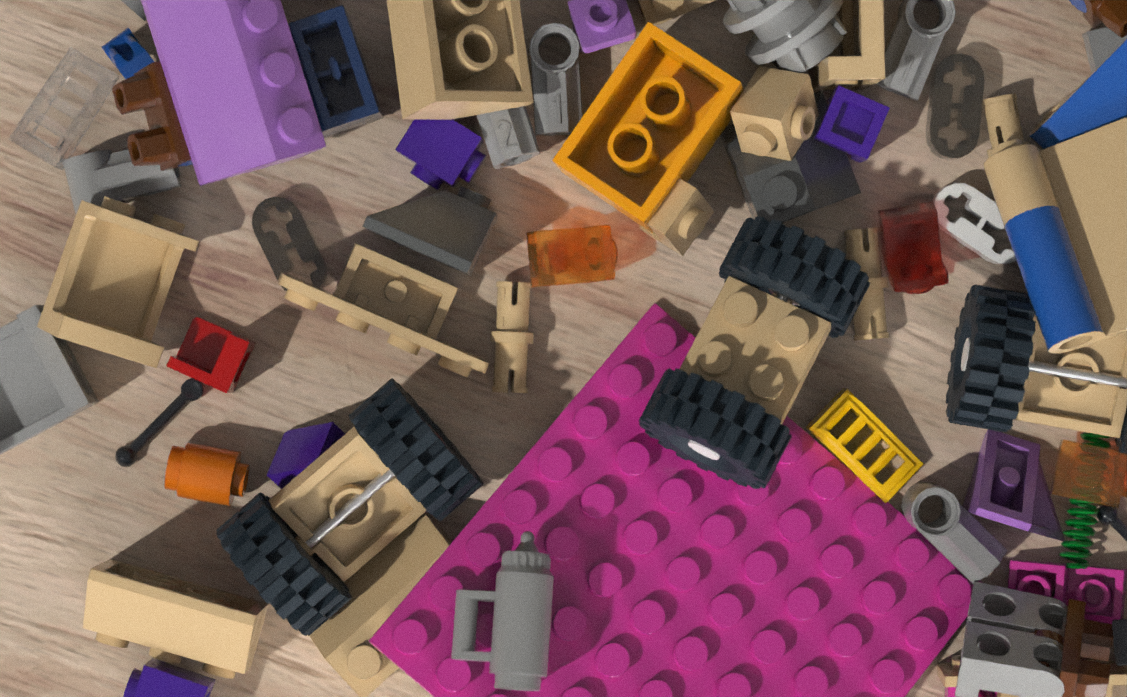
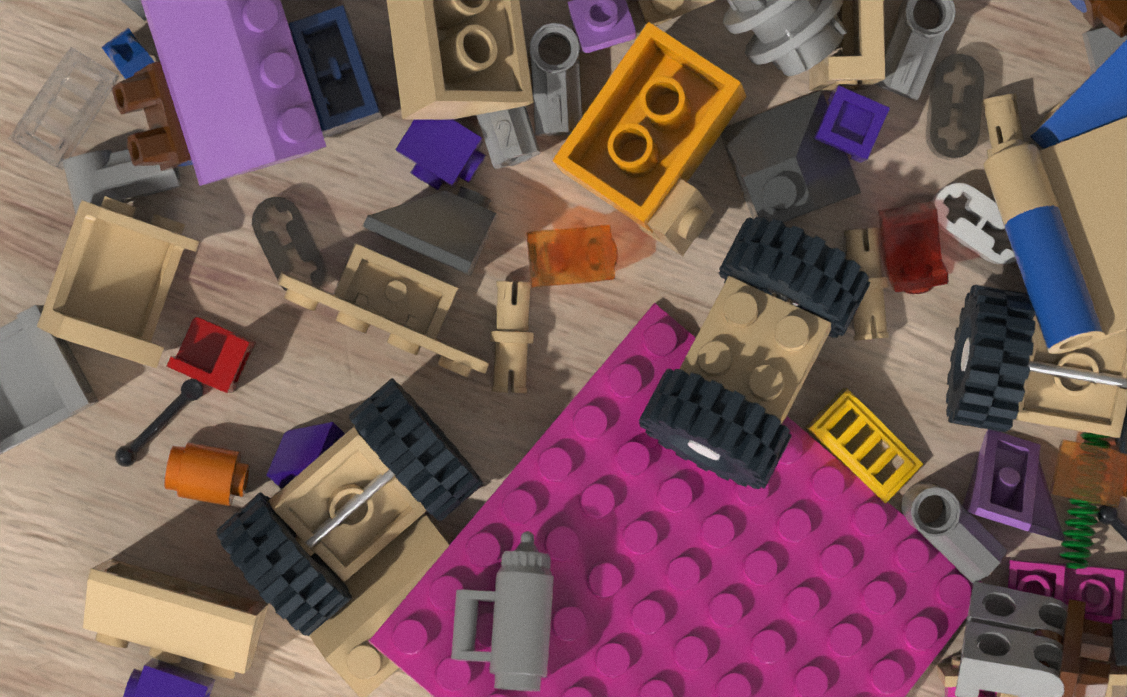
(775, 113): tan brick -> none

